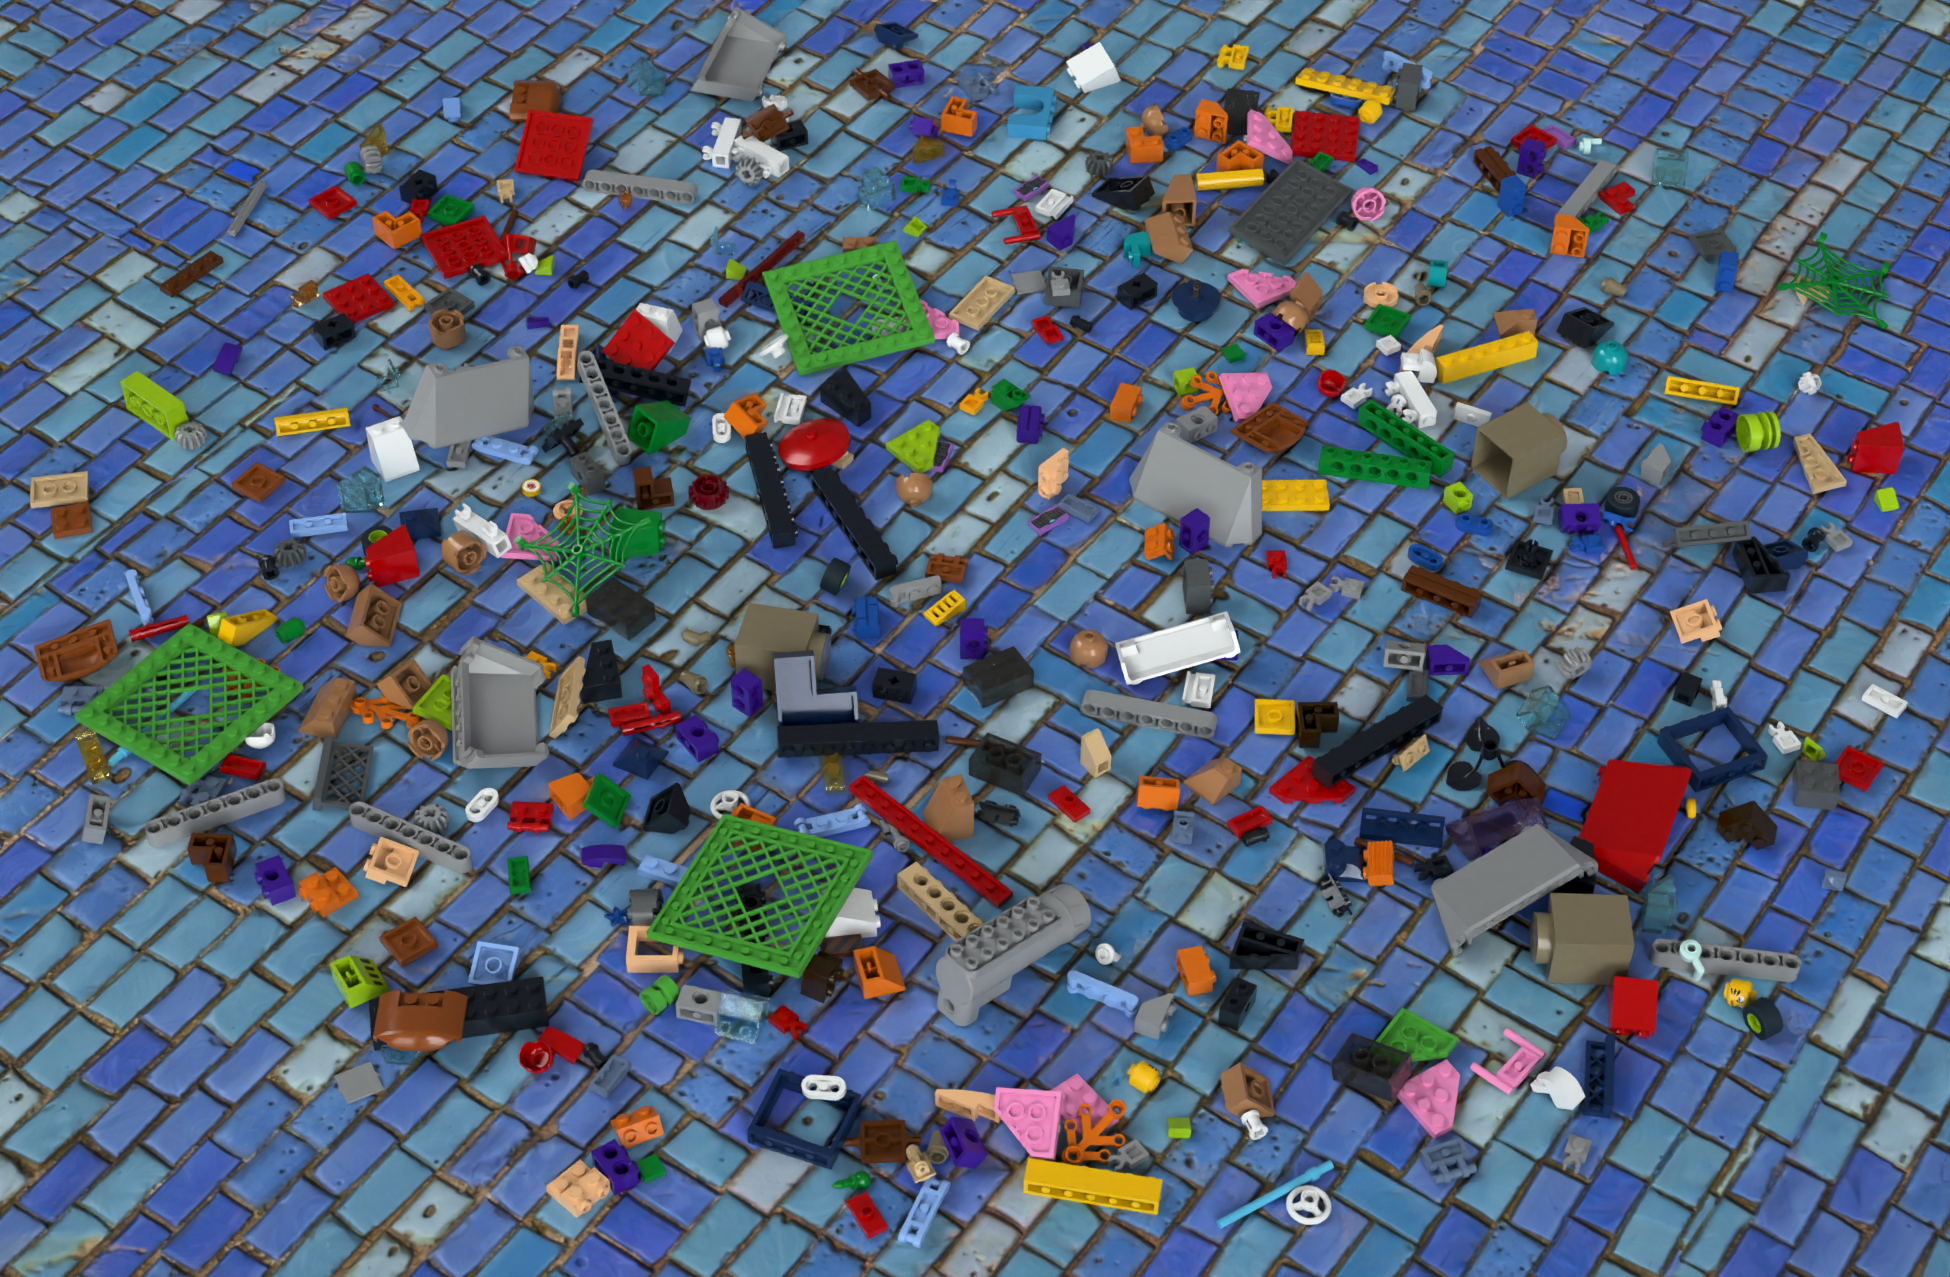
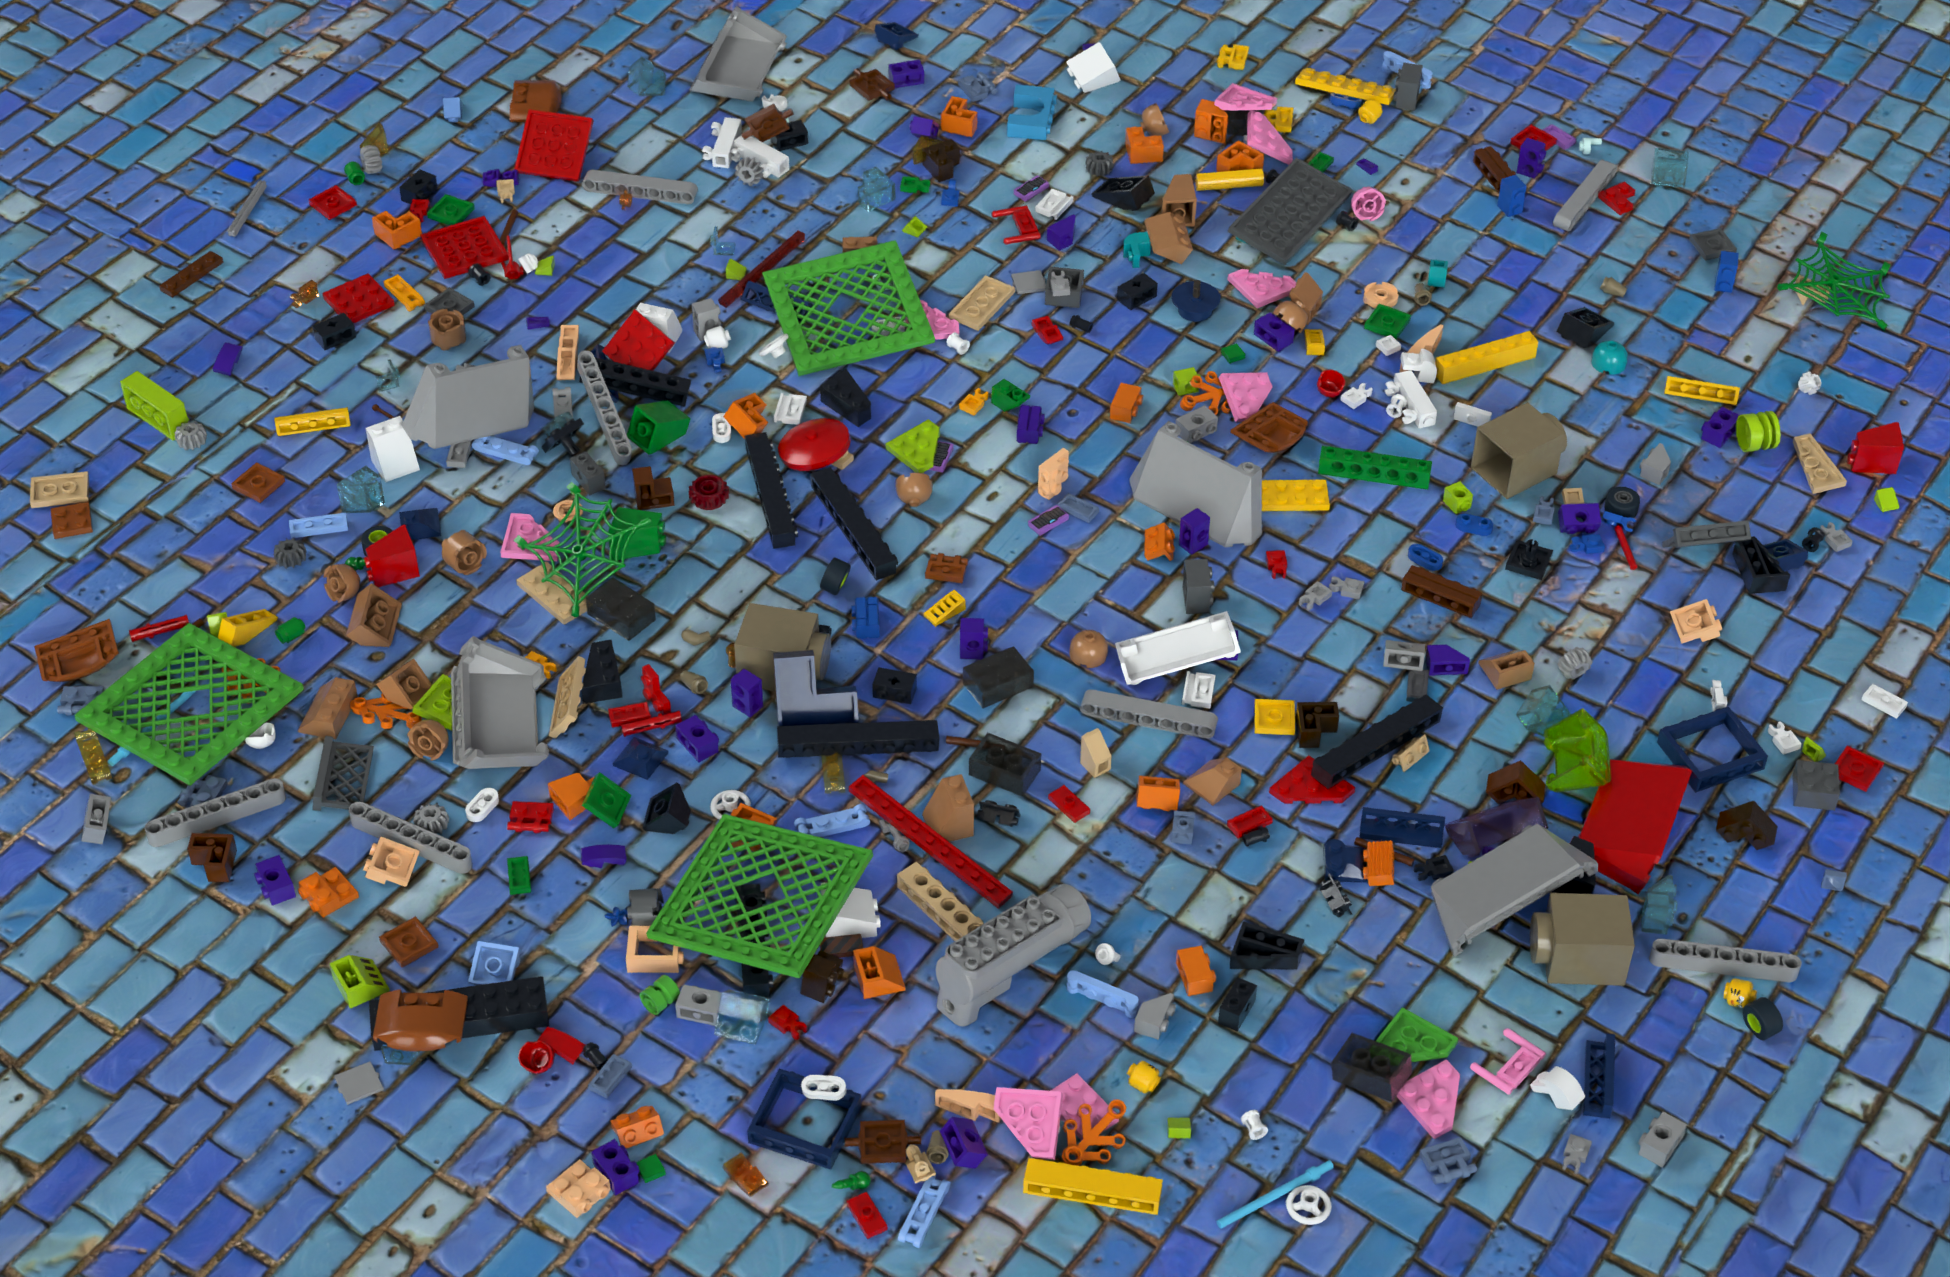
(137, 593): light blue plate -> none
(243, 767): red plate -> none
(267, 564): black bush -> none
(486, 532): white brick -> none
(491, 176): none -> dark purple slope
(520, 244): red slope -> none
(531, 487): tile -> none
(565, 524): clear orange plate -> none
(575, 281): black pin -> none
(661, 870): light blue plate -> none
(744, 1175): none -> clear orange slope
(914, 590): light grey plate -> none
(941, 158): none -> dark brown brick
(1129, 1155): light grey plate -> none
(1178, 138): blue plate -> none
(1242, 98): none -> bright pink plate
(1246, 1091): medium nougat slope -> none
(1325, 133): red plate -> none
(1404, 437): green brick -> none
(1481, 738): black plant -> none
(1515, 322): medium nougat slope -> none
(1569, 236): orange slope -> none
(1579, 752): none -> clear neon green windscreen
(1594, 222): green plate -> none
(1632, 1006): red slope -> none
(1661, 1139): none -> light grey brick
(1687, 689): black brick -> none
(1691, 807): yellow tile -> none
(1692, 957): light aqua plate -> none

